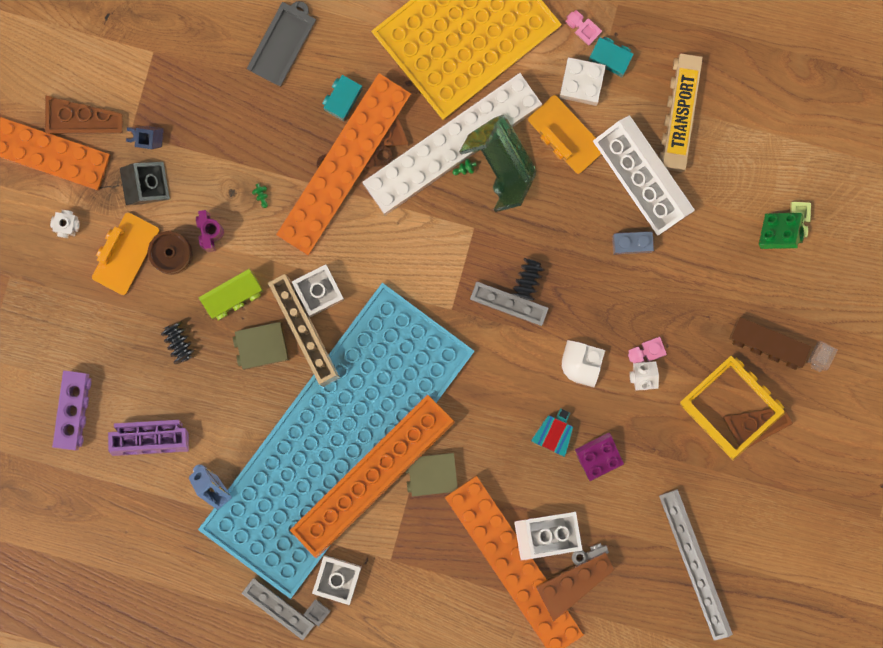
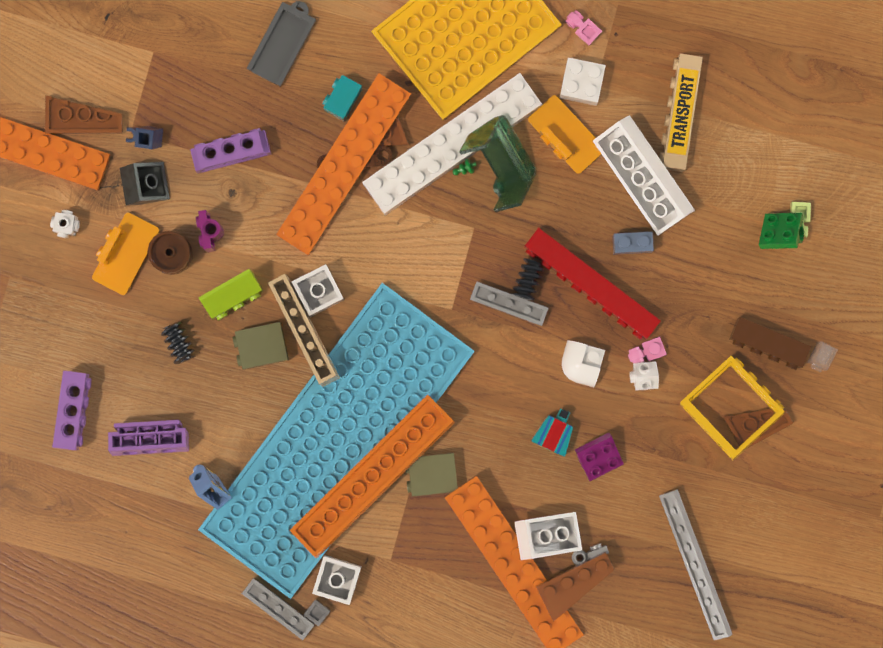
(240, 154): none -> medium lavender brick
(261, 196): green hair -> none
(592, 284): none -> red brick
(611, 55): teal brick -> none

